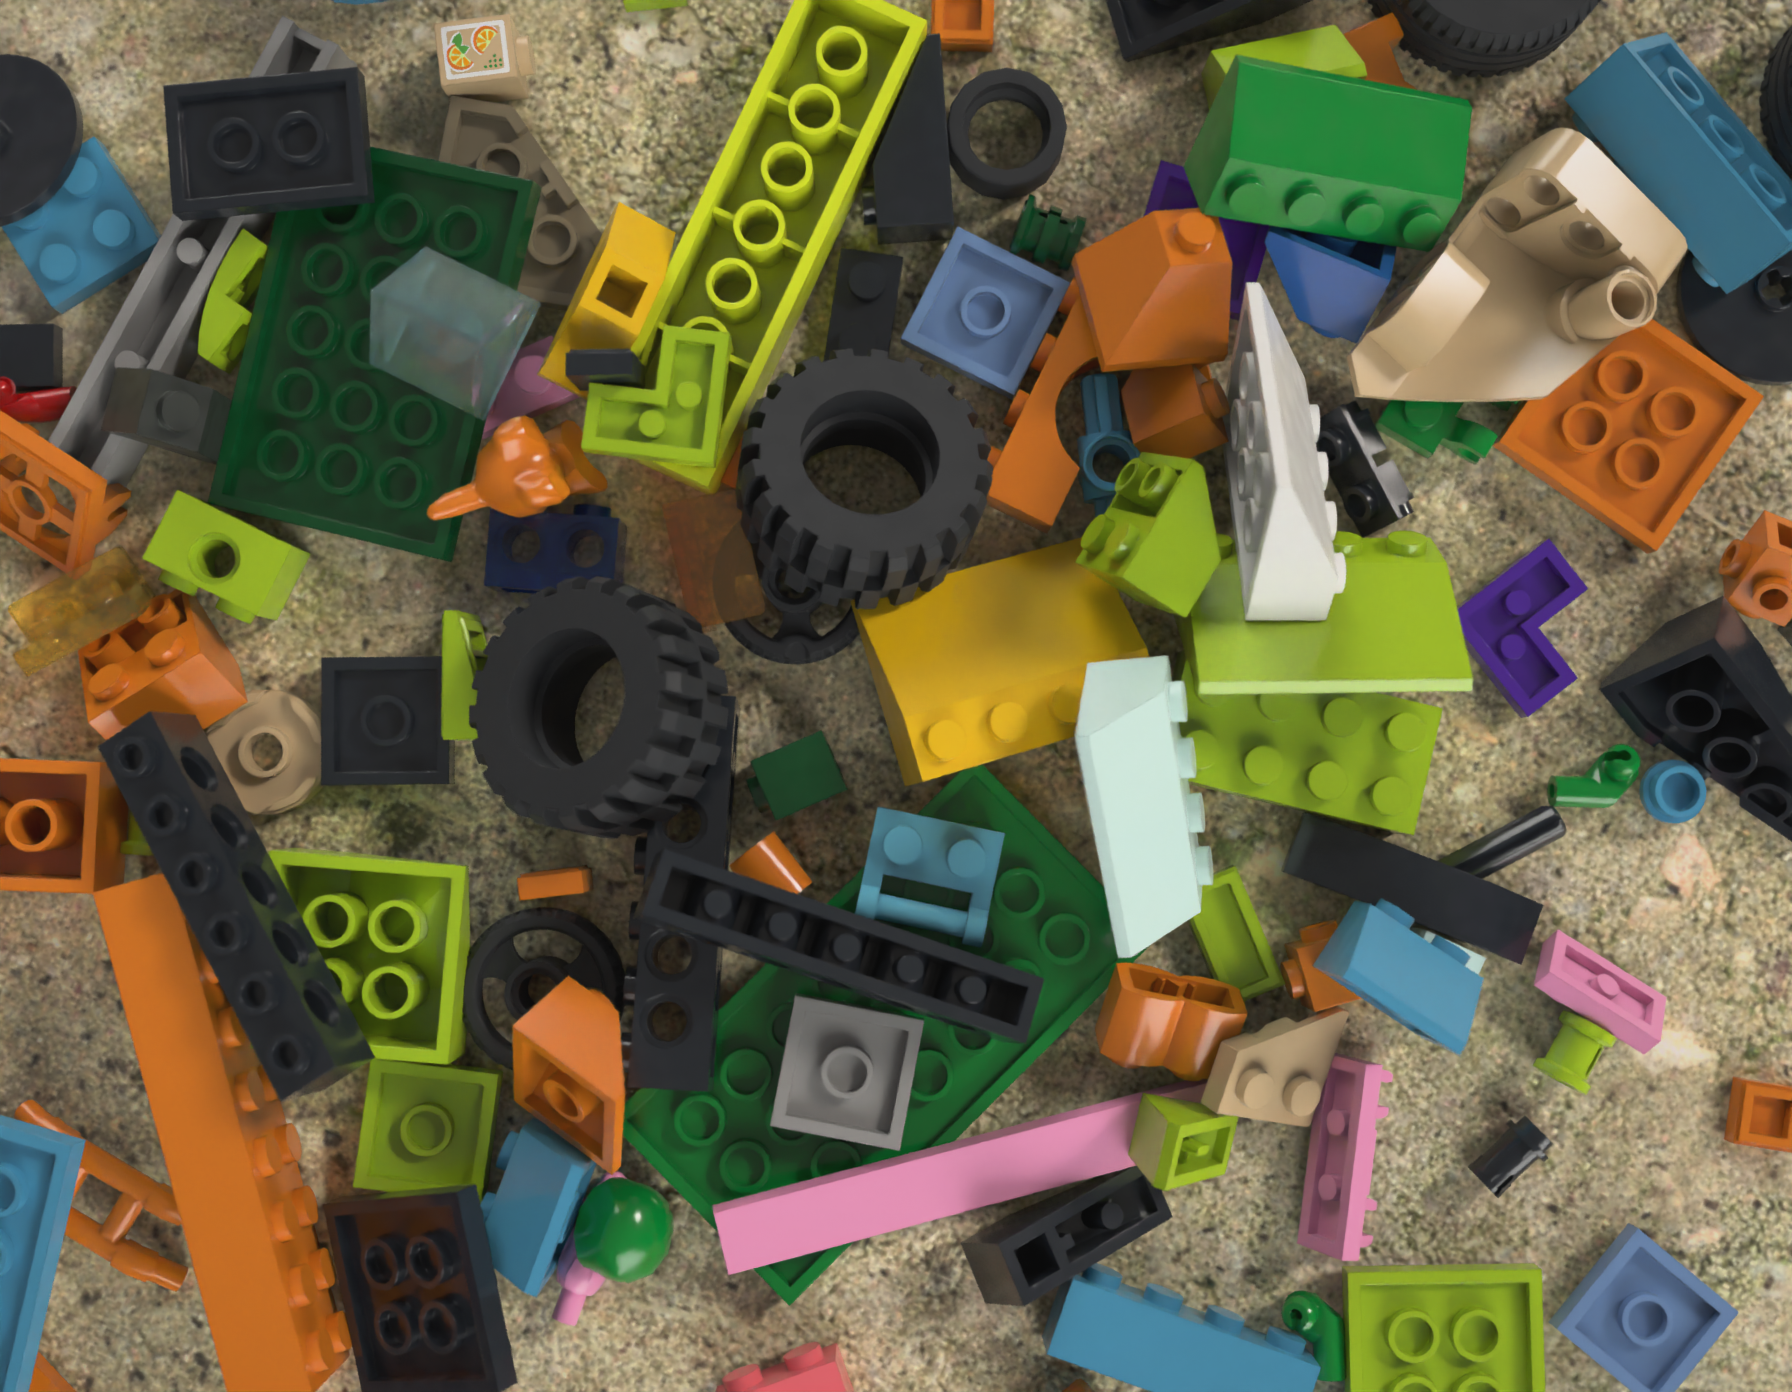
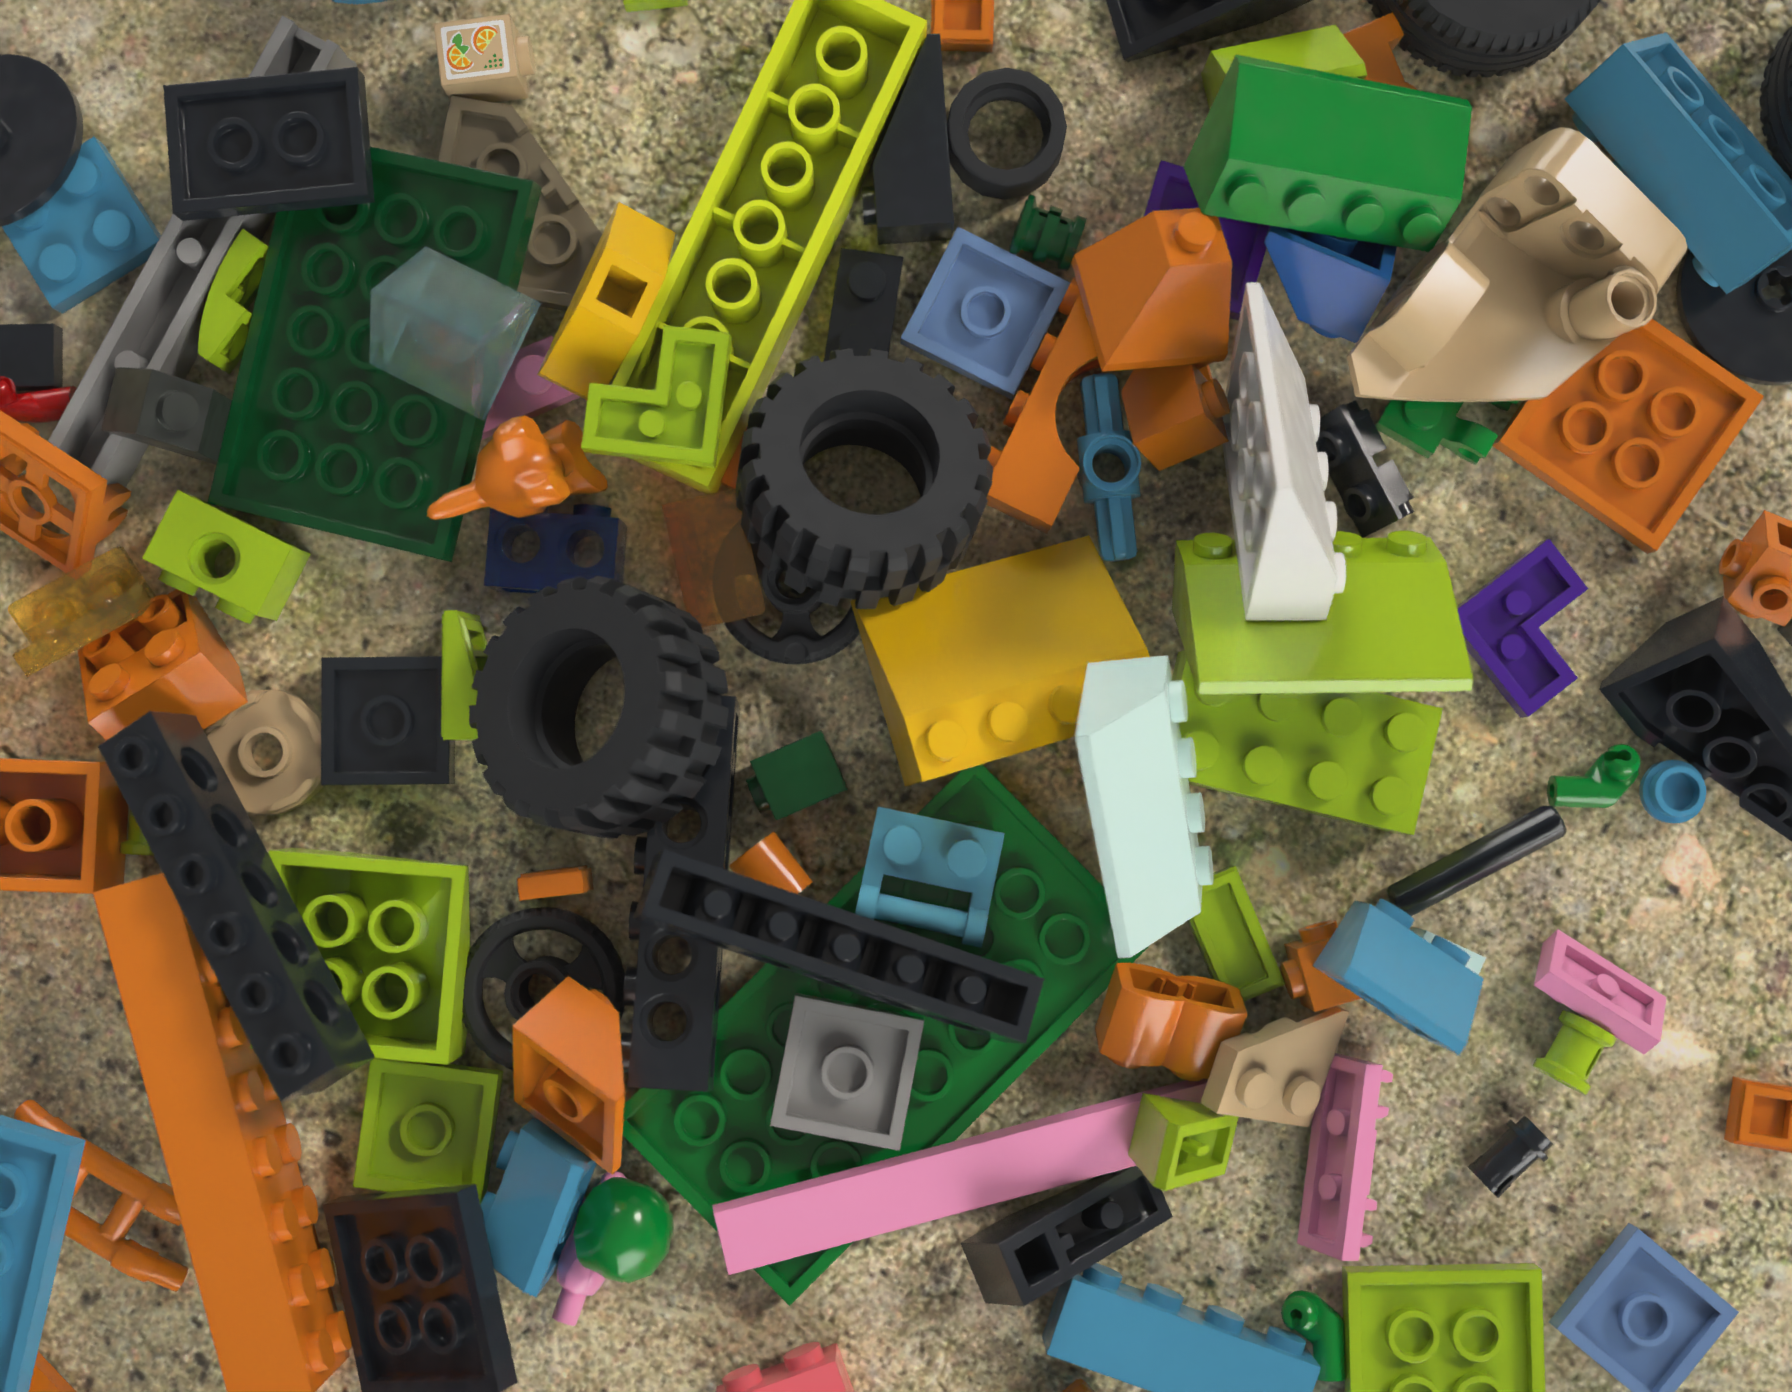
(606, 367): black tile -> none
(1155, 534): lime slope -> none
(1418, 885): black slope -> none

